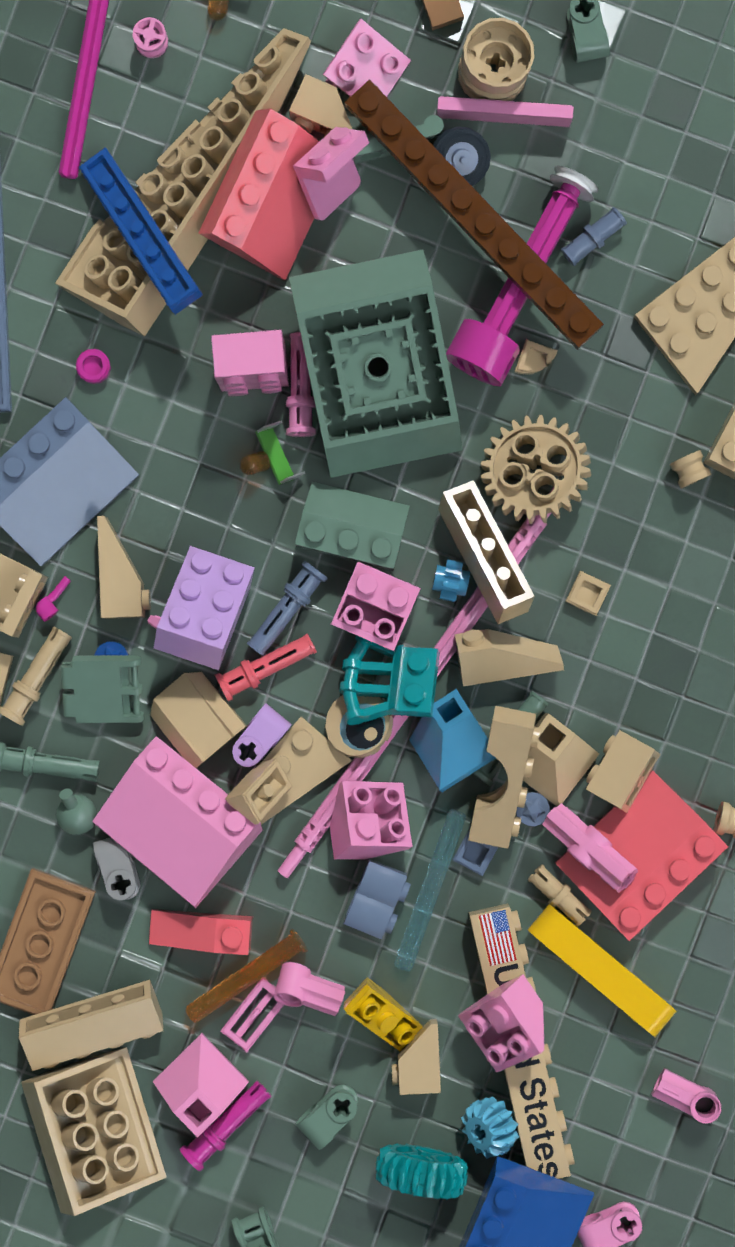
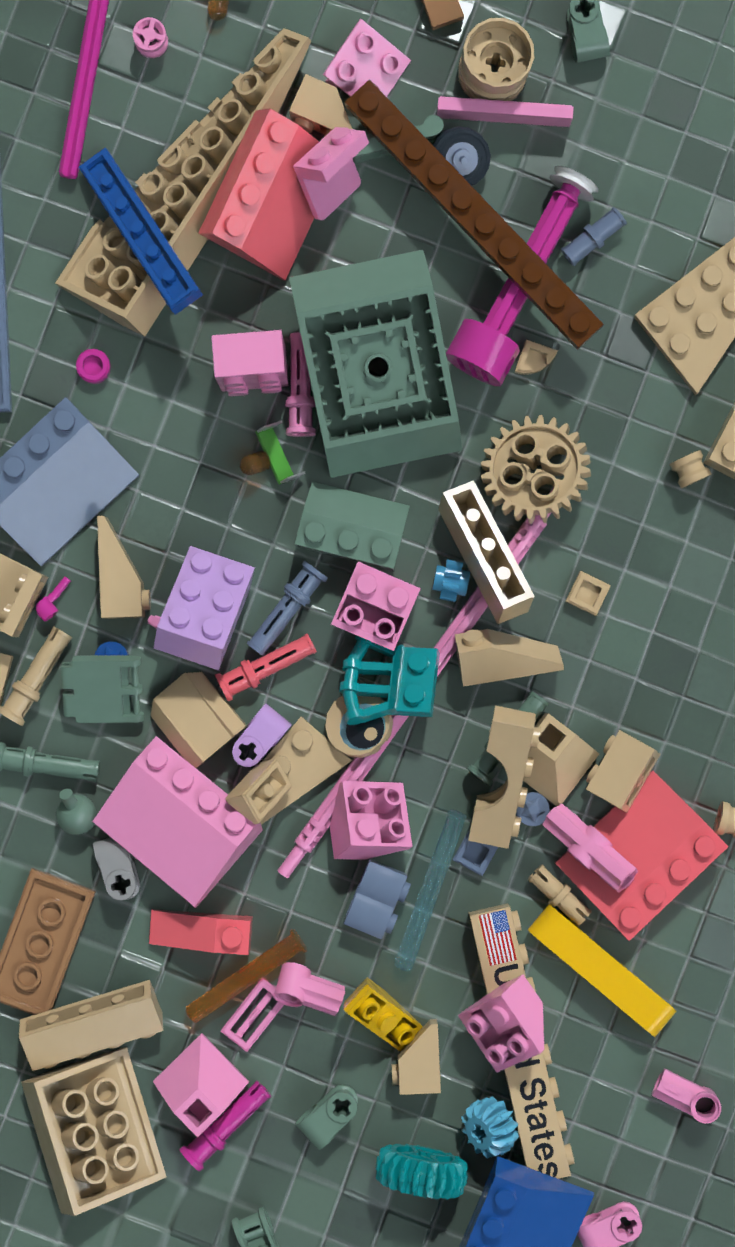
(451, 742): dark azure slope -> none

